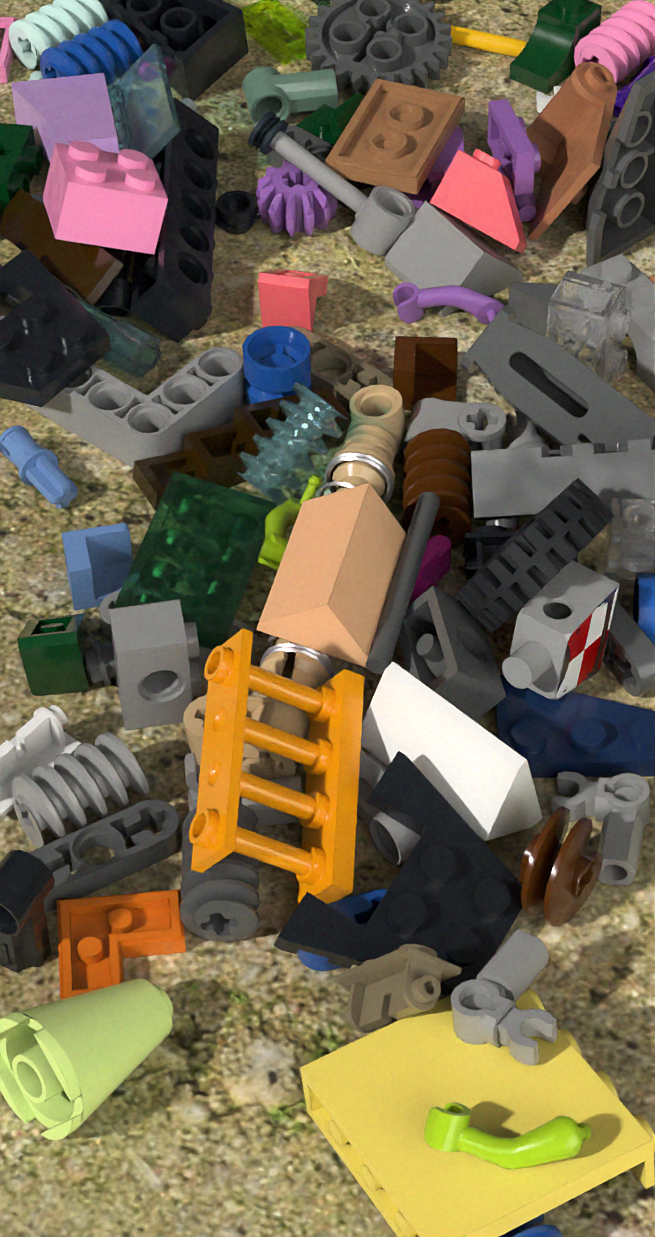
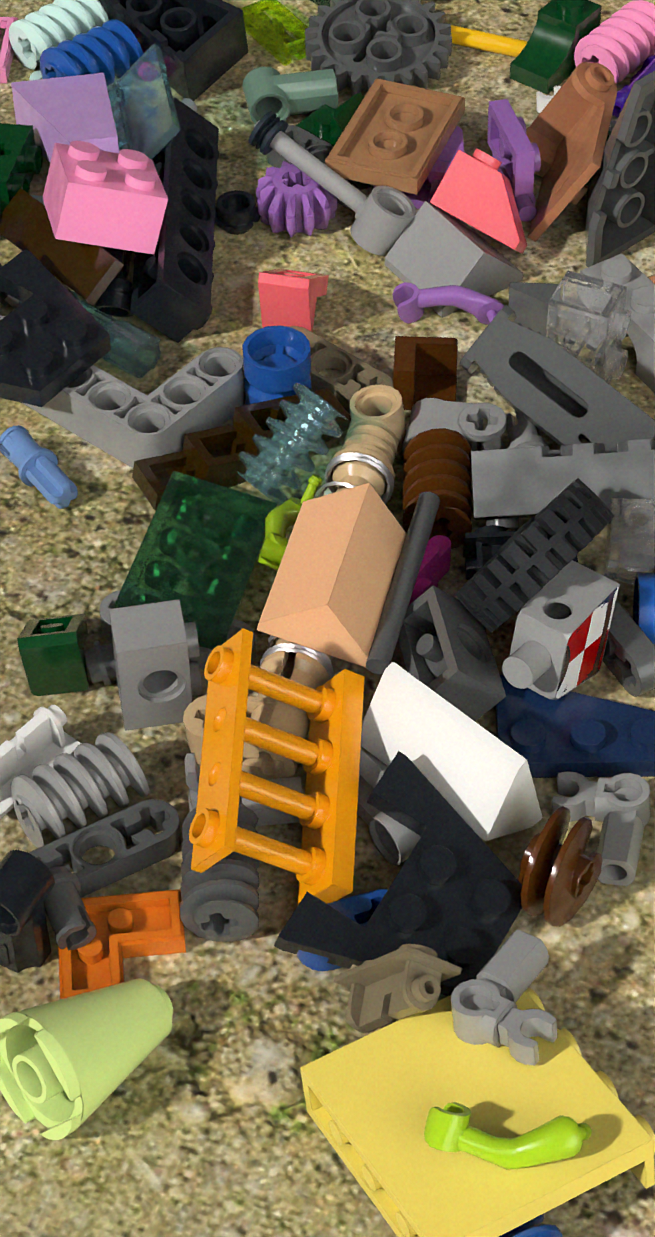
(67, 911): none -> dark grey pin
(96, 562): medium blue panel -> none

